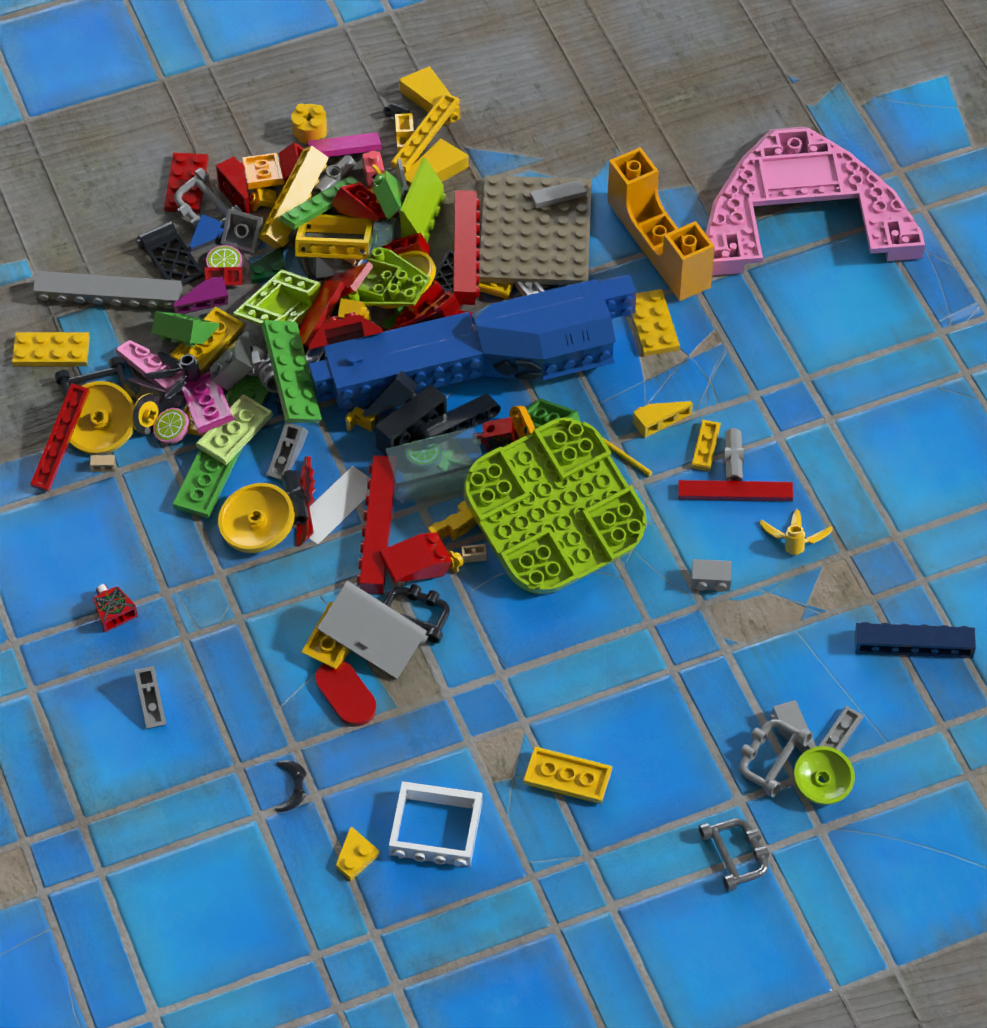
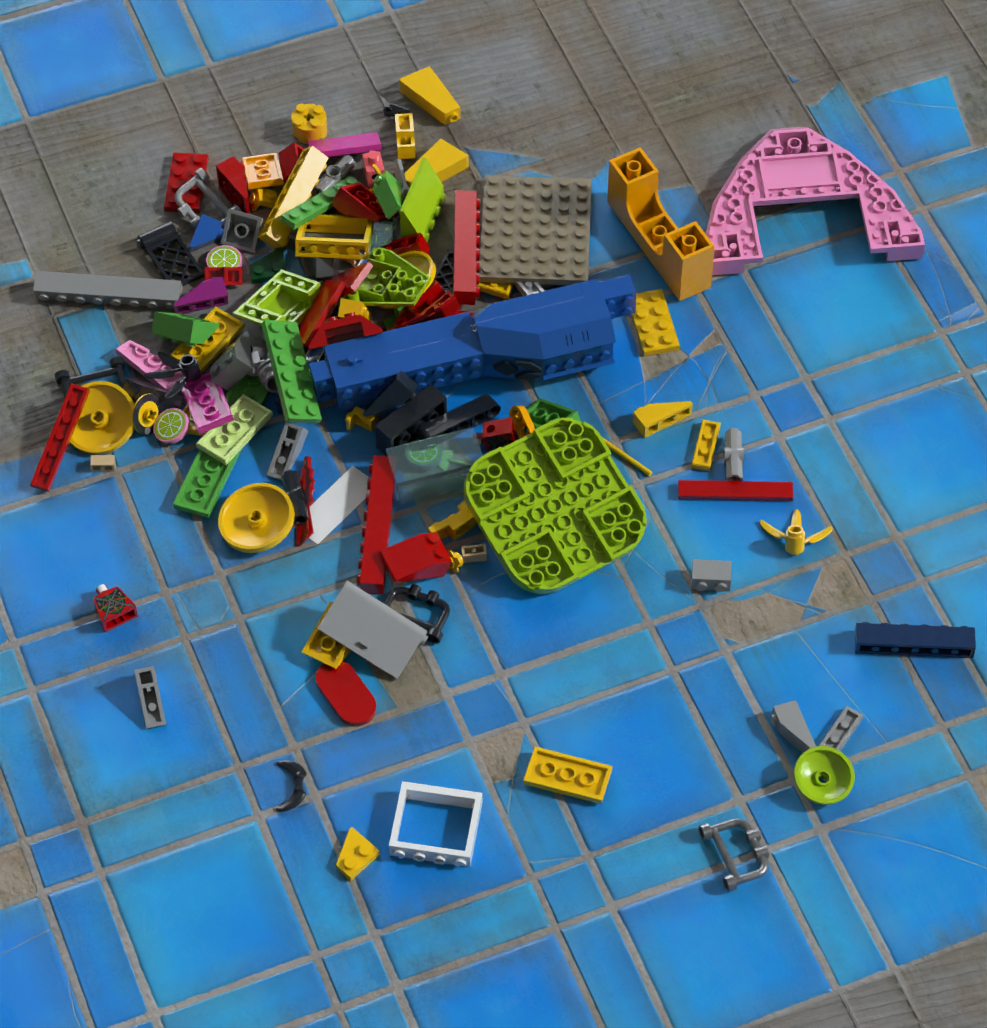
(51, 349): yellow plate -> none
(426, 131): yellow tile -> none
(558, 193): light grey tile -> none
(760, 735): light grey bar -> none

